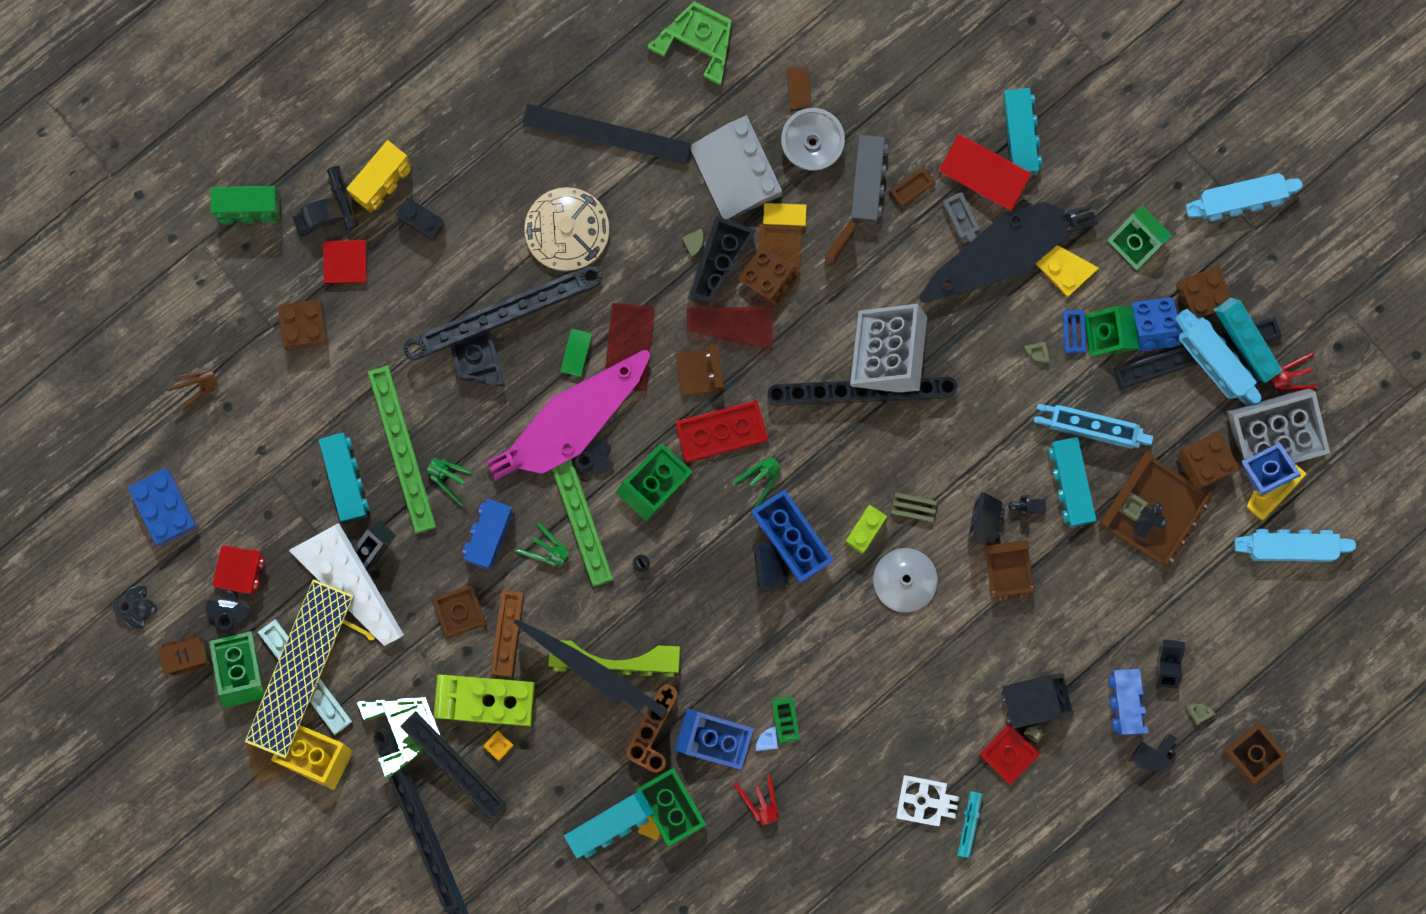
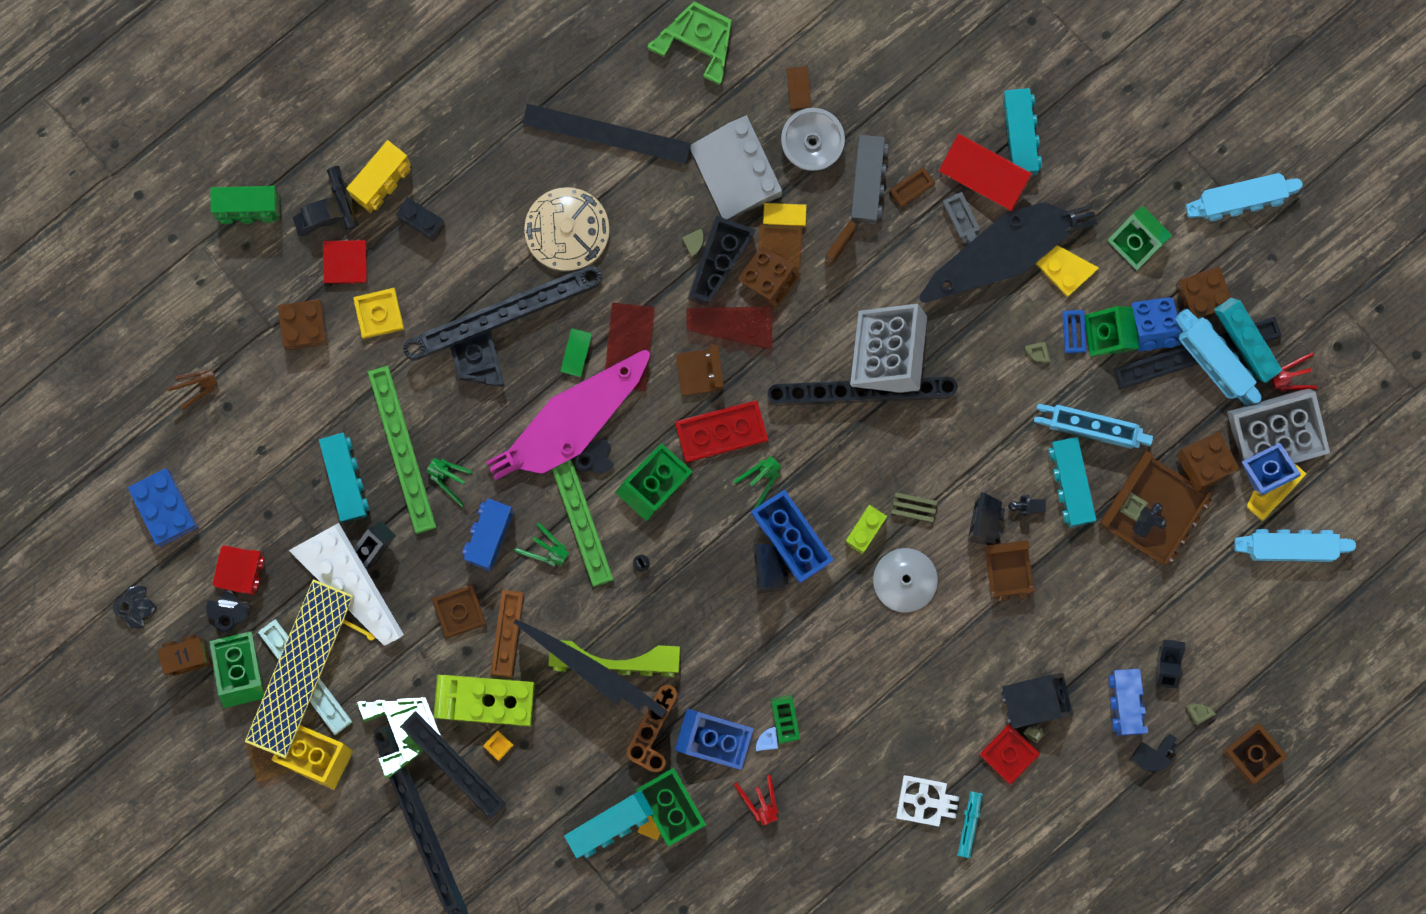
(378, 313): none -> yellow tile

